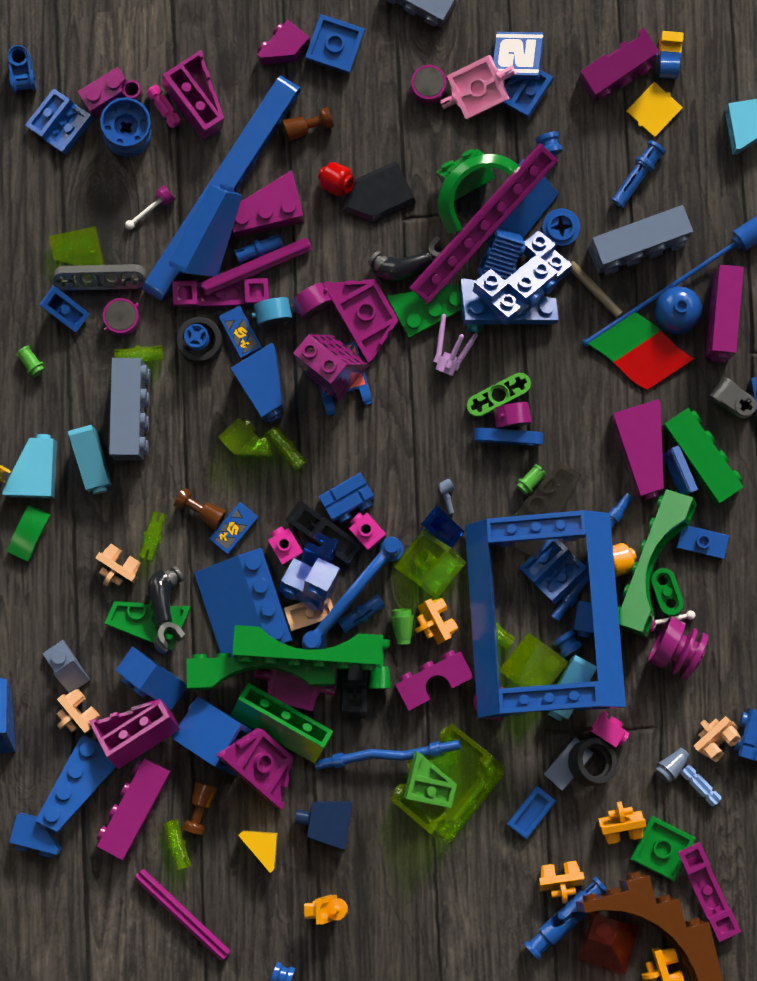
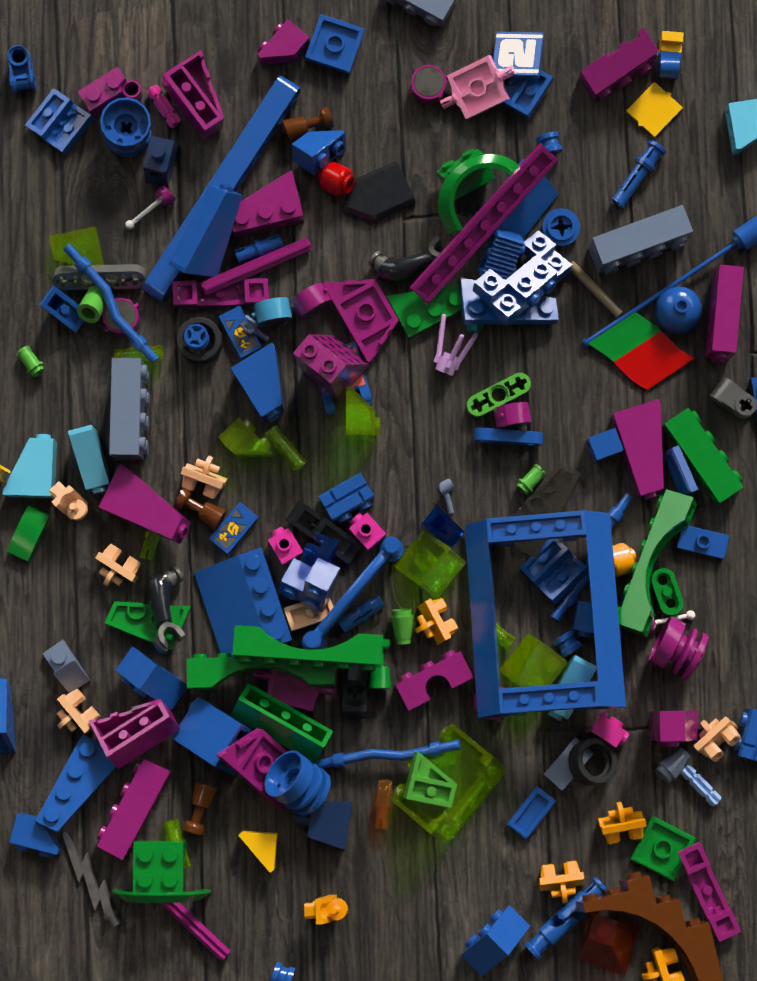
(69, 501): none -> light nougat hips
(91, 305): none -> bright green brick
(96, 894): none -> flat silver piece
(138, 341): none -> blue bar
(140, 505): none -> magenta slope
(159, 874): none -> green piece
(160, 159): none -> dark blue torso
(194, 474): none -> light nougat hips
(252, 327): none -> sand blue hand
(297, 783): none -> blue wheel
(318, 149): none -> blue slope
(360, 418): none -> clear neon green slope
(383, 804): none -> clear orange axle
(495, 940): none -> blue brick
(604, 445): none -> blue panel
(674, 726): none -> magenta wedge

